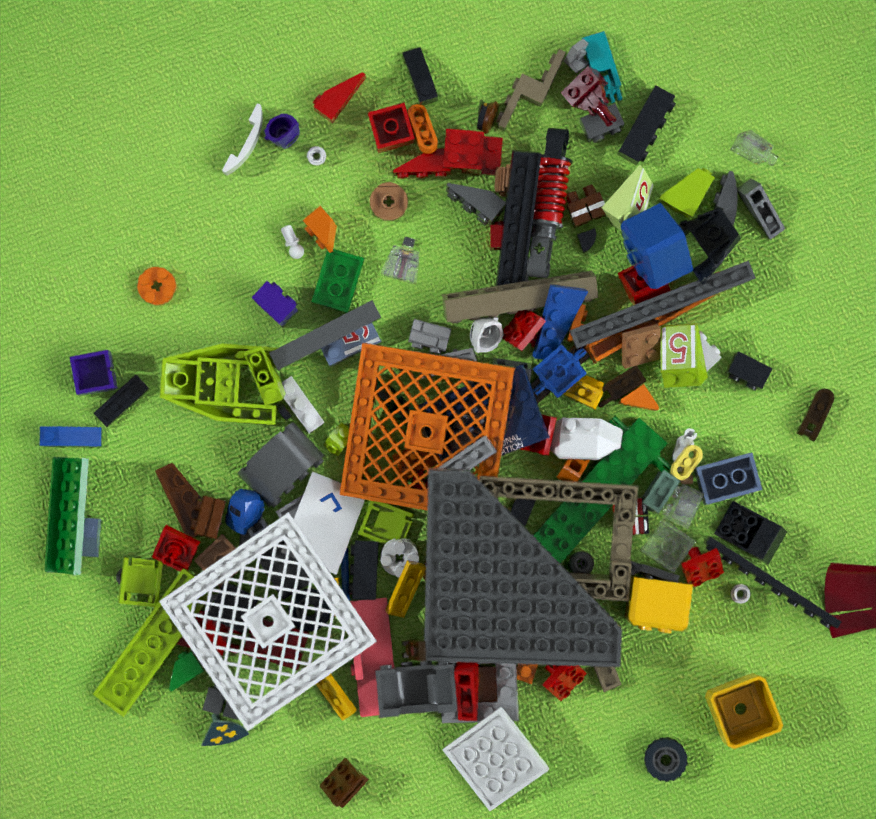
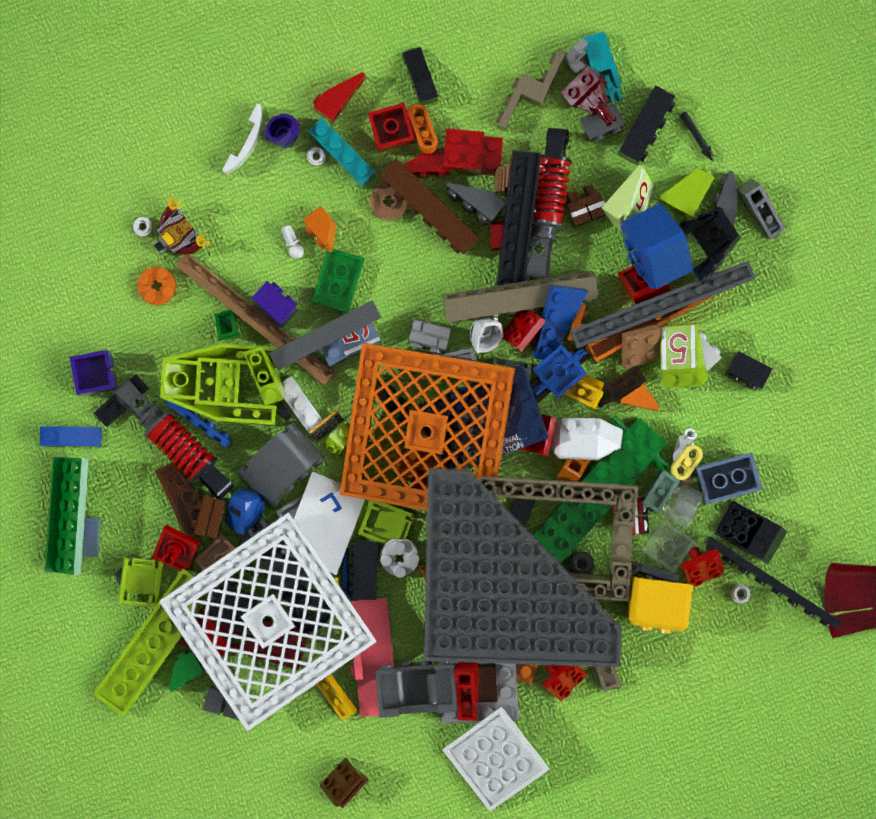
(142, 220): none -> white plate
(165, 434): none -> piece
(178, 232): none -> torso
(206, 425): none -> blue wing
(223, 732): dark blue shield -> none
(226, 325): none -> green slope
(250, 314): none -> medium nougat plate
(326, 426): none -> black sticker
(342, 153): none -> teal arch
(402, 262): clear torso -> none
(405, 588): yellow plate -> none
(415, 650): dark brown hinge -> none
(432, 208): none -> reddish brown brick
(472, 455): light grey plate -> none
(486, 115): reddish brown piece -> none
(587, 239): black tile -> none
(668, 771): black wheel -> none
(706, 150): none -> black piece
(754, 148): clear torso -> none
(759, 717): yellow plate -> none
(816, 413): dark brown plate -> none

